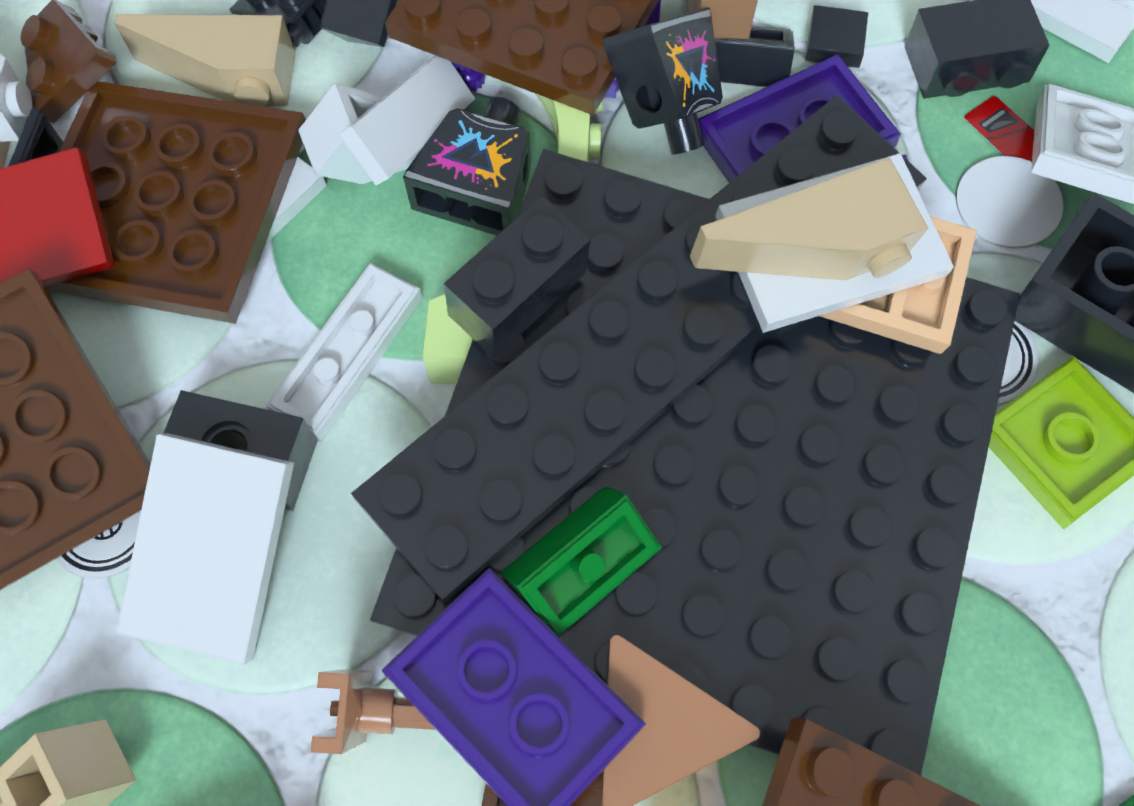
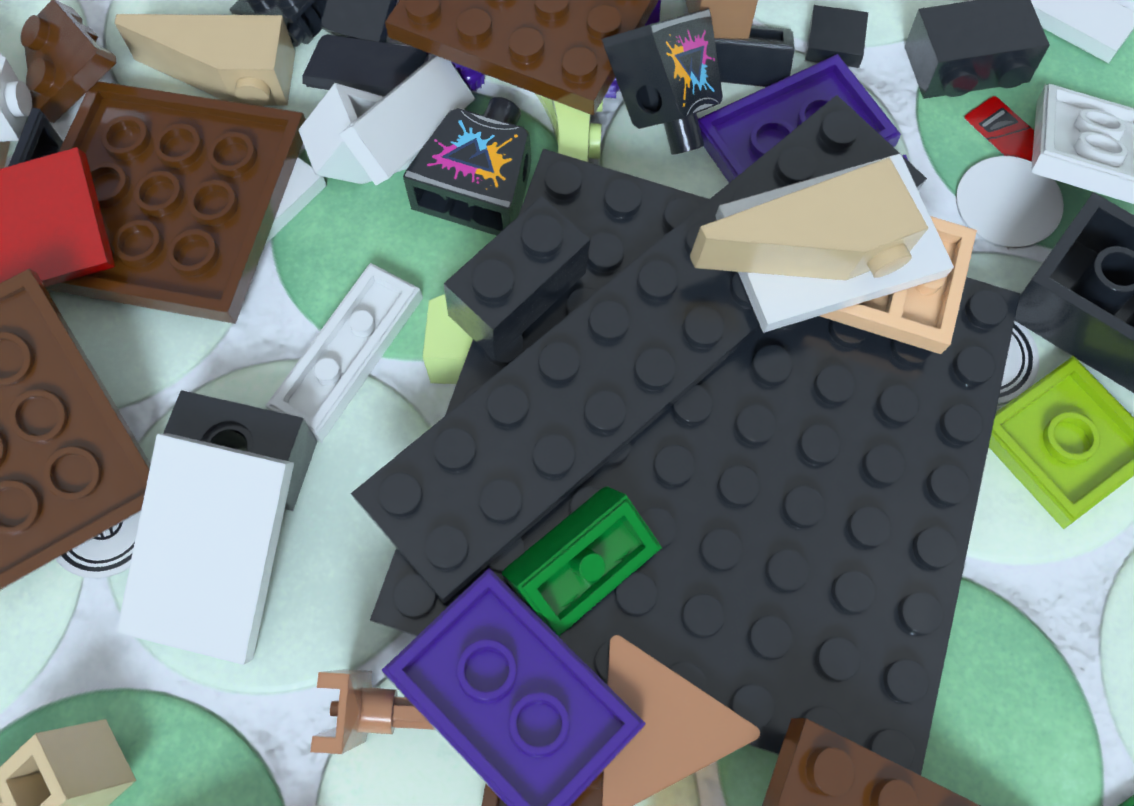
(361, 64): none -> black slope

